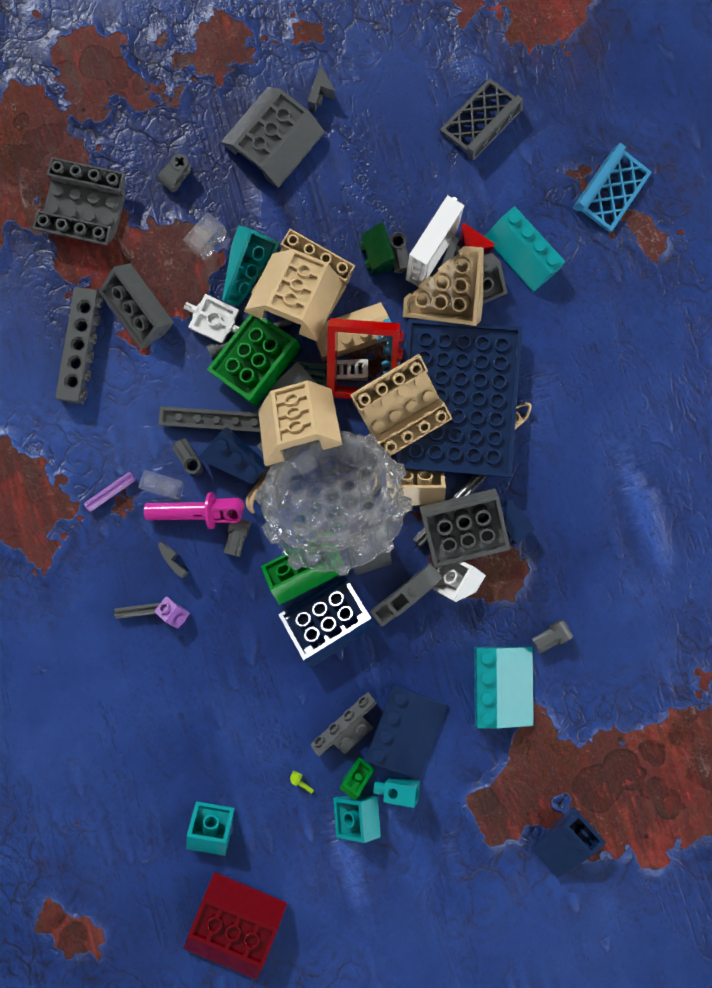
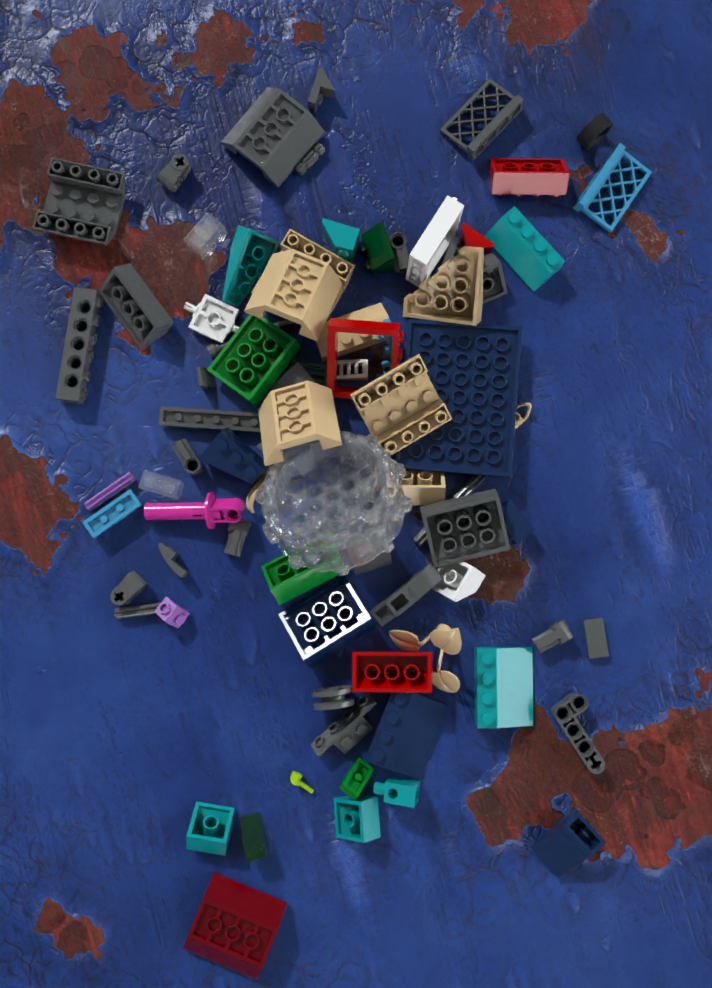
(112, 513): none -> dark azure plate
(130, 587): none -> dark grey piece
(205, 378): none -> dark grey slope
(254, 837): none -> clear green slope
(310, 159): none -> dark grey axle
(332, 697): none -> dark grey wheel
(341, 239): none -> teal slope
(392, 672): none -> red slope
(442, 637): none -> tan plant
(528, 176): none -> slope
(580, 734): none -> dark grey beam
(594, 131): none -> black tyre
(595, 637): none -> dark grey tile

